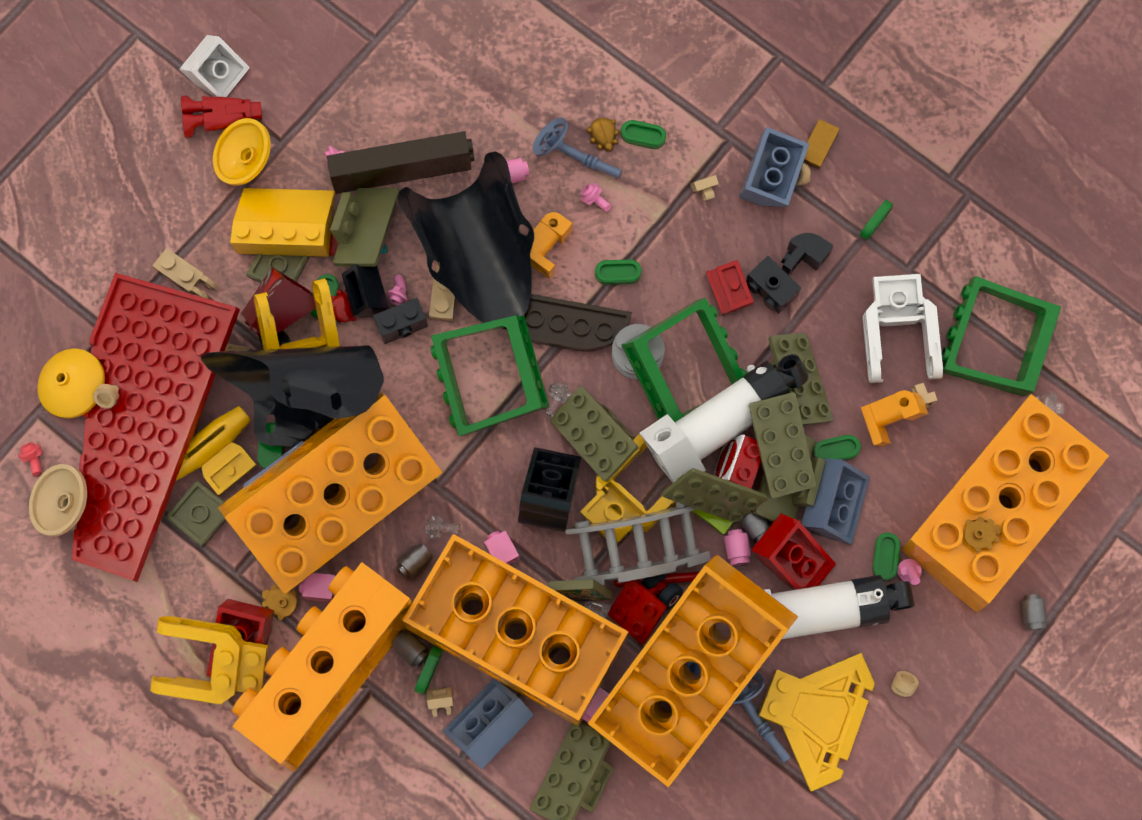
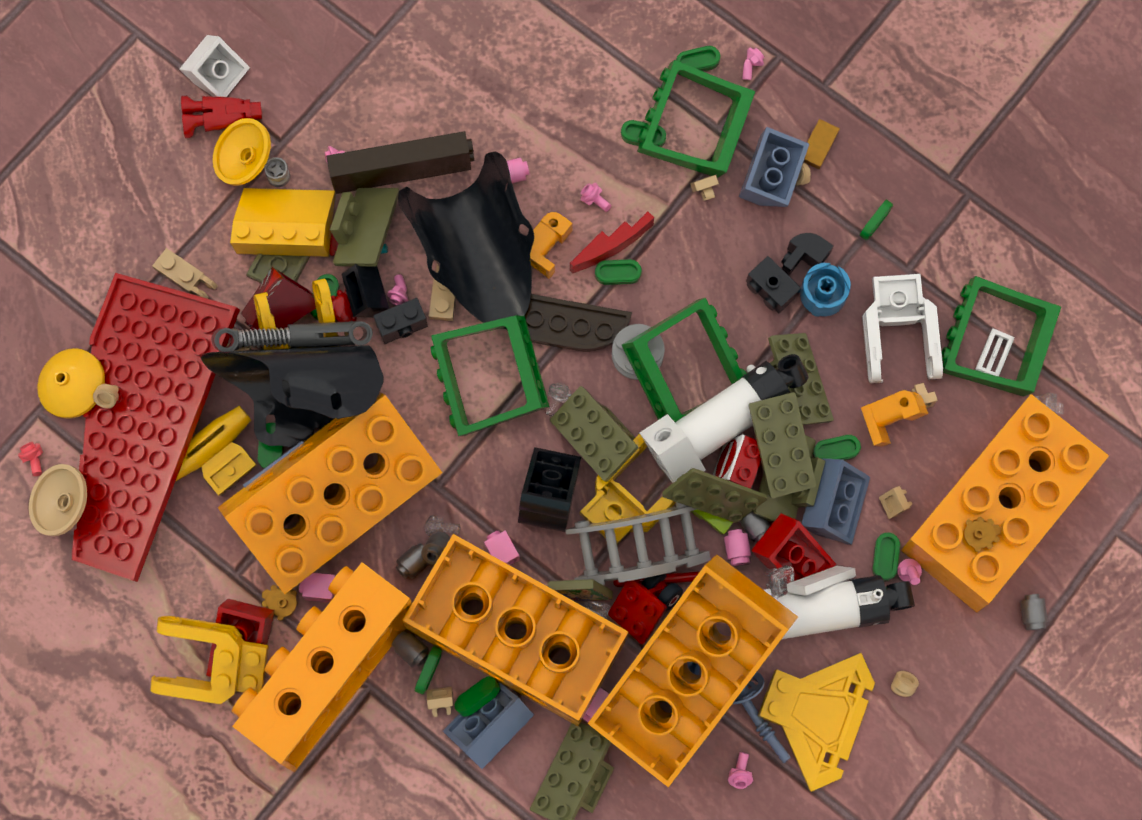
(198, 514): olive tile -> none
(275, 167): none -> light grey wheel
(294, 336): none -> dark grey piece
(434, 547): none -> flat silver brick
(477, 696): none -> green tile
(555, 142): sand blue dish -> none
(603, 133): pearl gold piece -> none
(604, 247): none -> red slope
(701, 58): none -> green tile
(730, 287): red plate -> none
(740, 777): none -> bright pink plate
(741, 103): none -> green windscreen
(754, 58): none -> bright pink plate
(779, 579): none -> clear tile
(821, 580): none -> white tile
(830, 278): none -> dark azure brick
(895, 502): none -> tan tile
(1001, 336): none -> white tile

